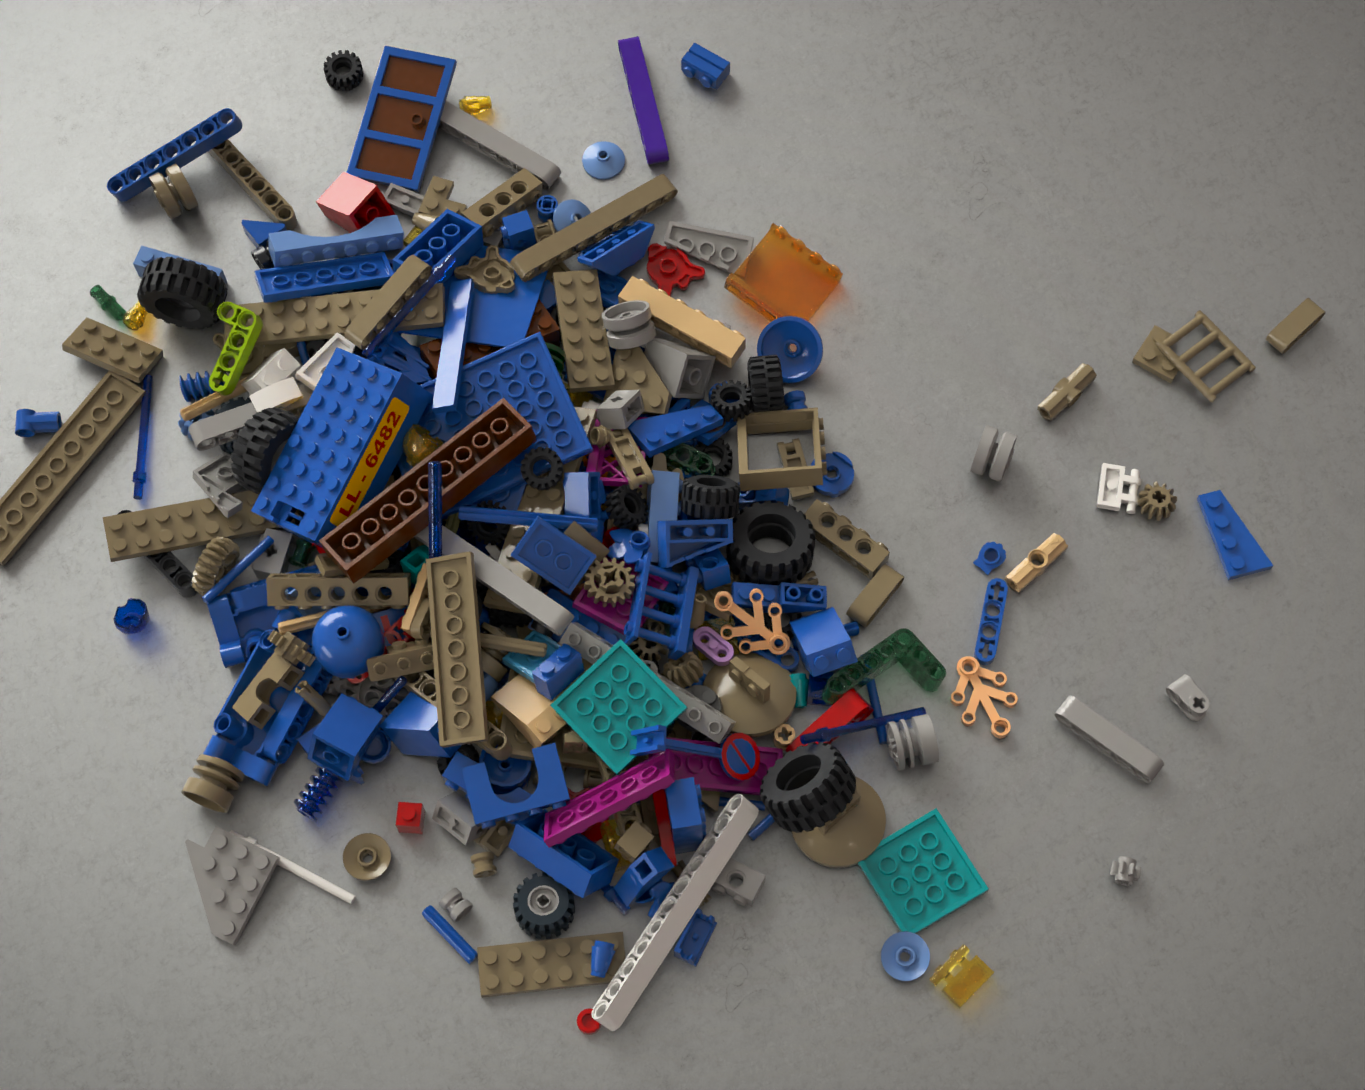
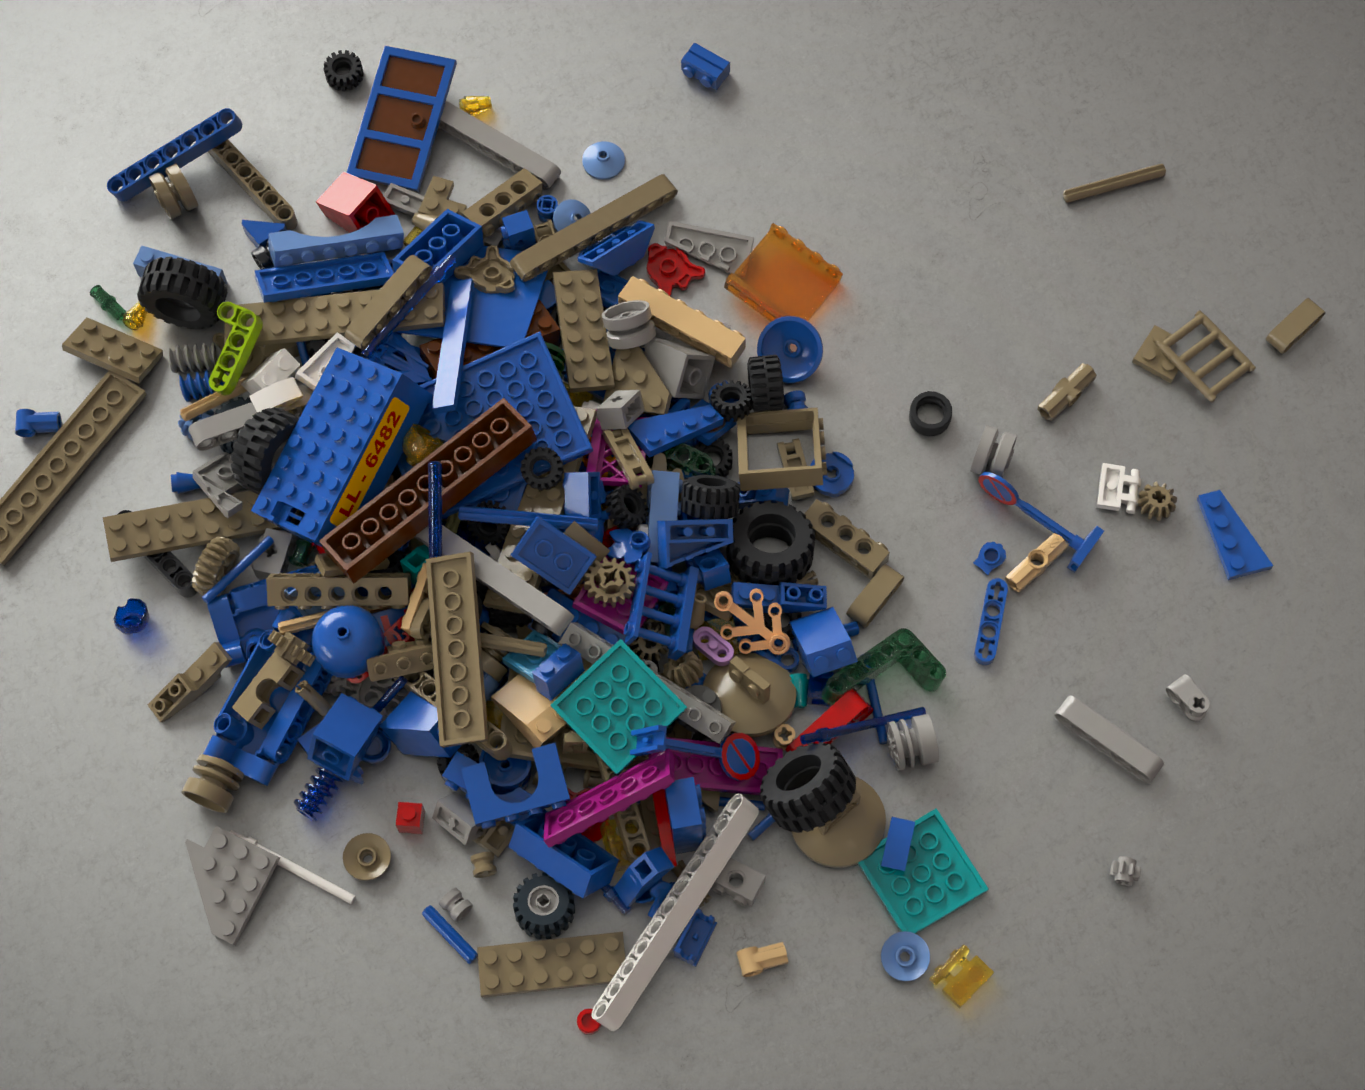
(140, 475): clear blue bar -> none
(183, 482): none -> blue cone
(191, 684): none -> dark tan slope
(193, 358): none -> light grey piece
(599, 436): dark tan plate -> none
(601, 958): blue cone -> none
(634, 841): dark tan brick -> none
(643, 100): dark purple beam -> none
(756, 960): none -> tan piece
(898, 843): none -> blue slope
(930, 397): none -> black tyre
(982, 693): light nougat plant -> none
(1005, 493): none -> blue piece
(1114, 182): none -> dark tan axle

